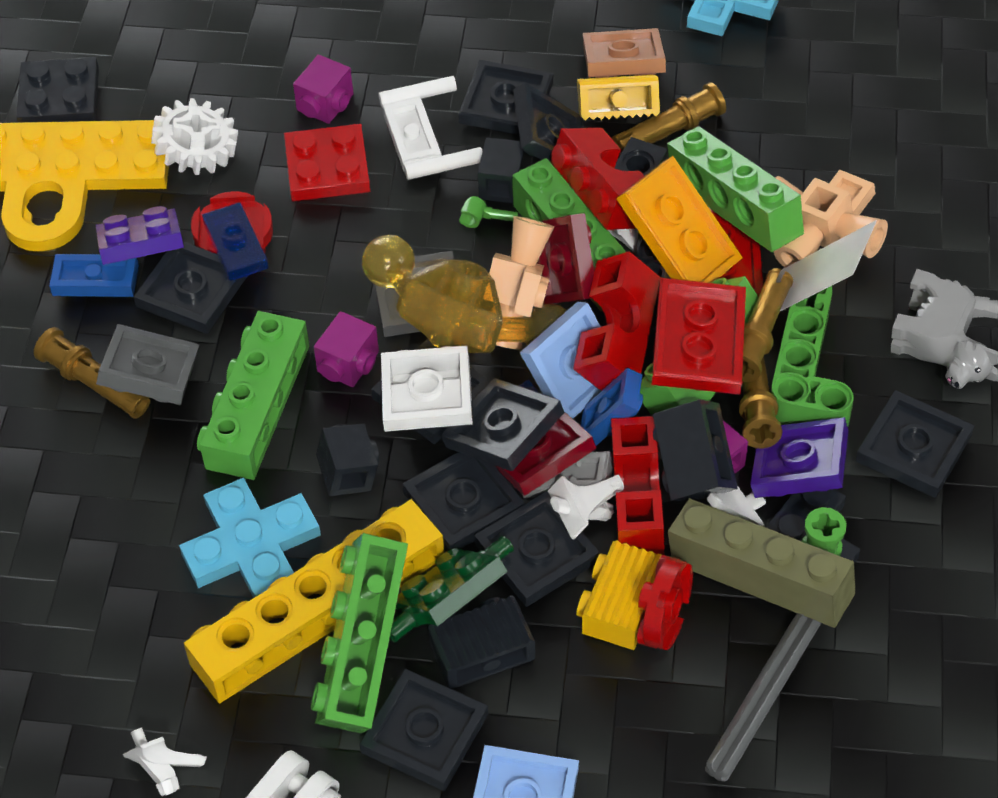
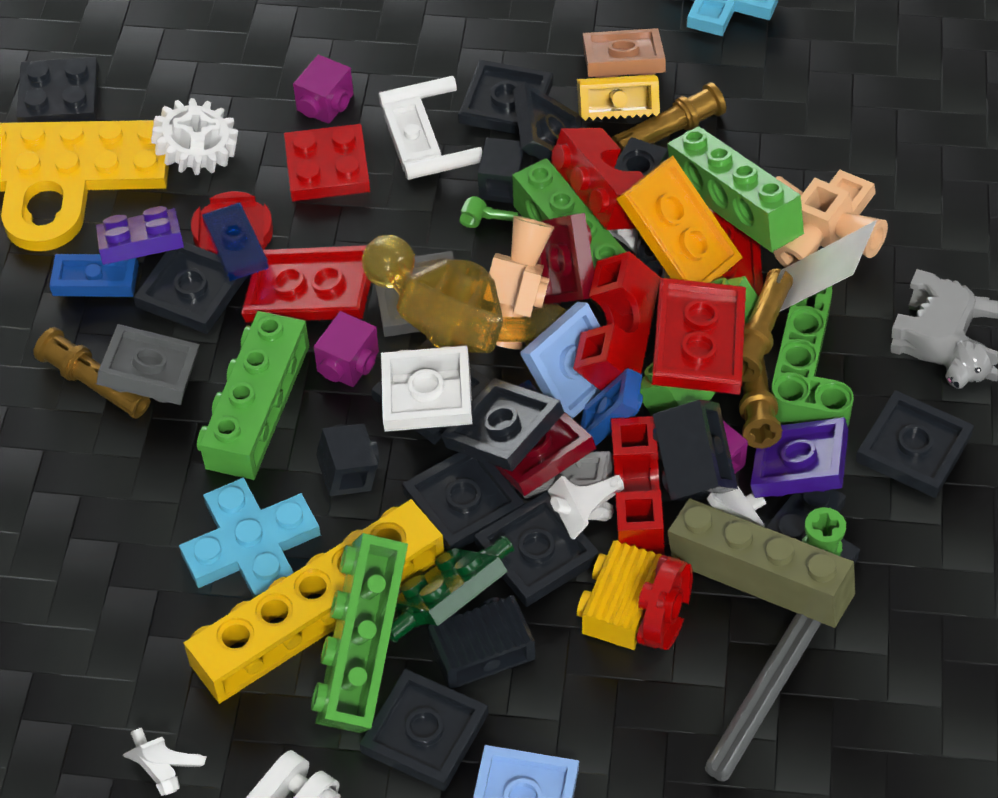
(309, 284): none -> red tile

